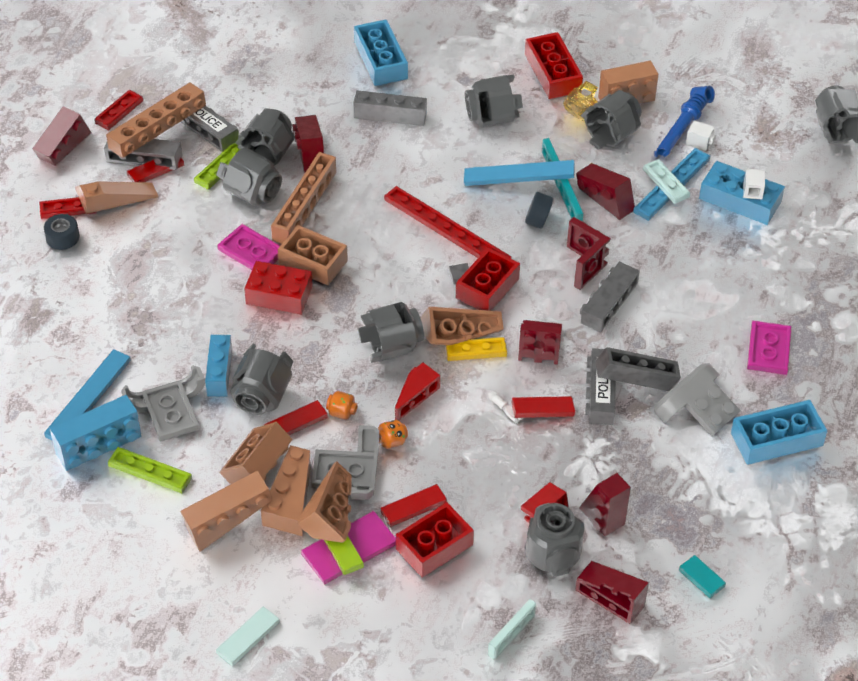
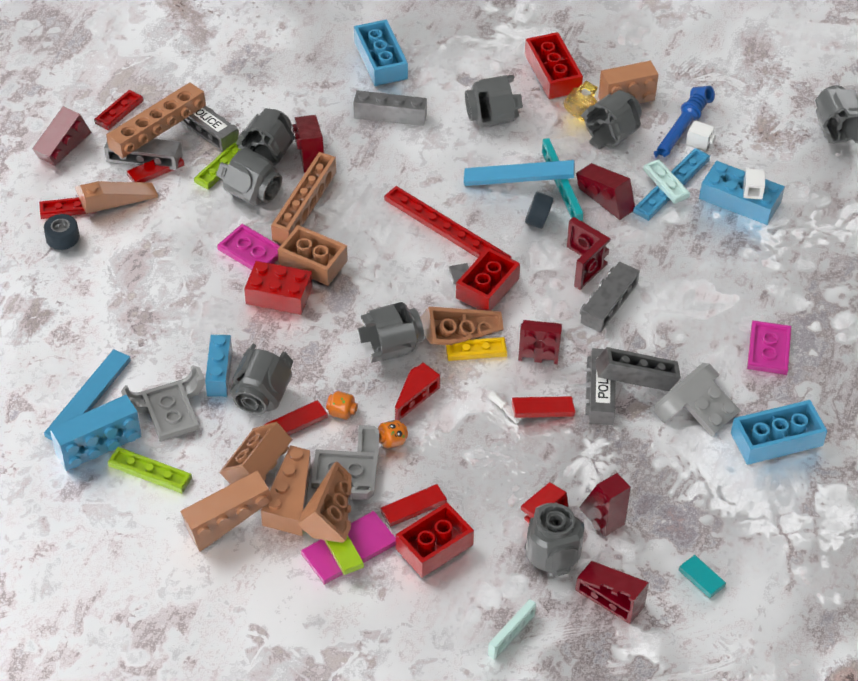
(247, 636): light aqua tile -> none

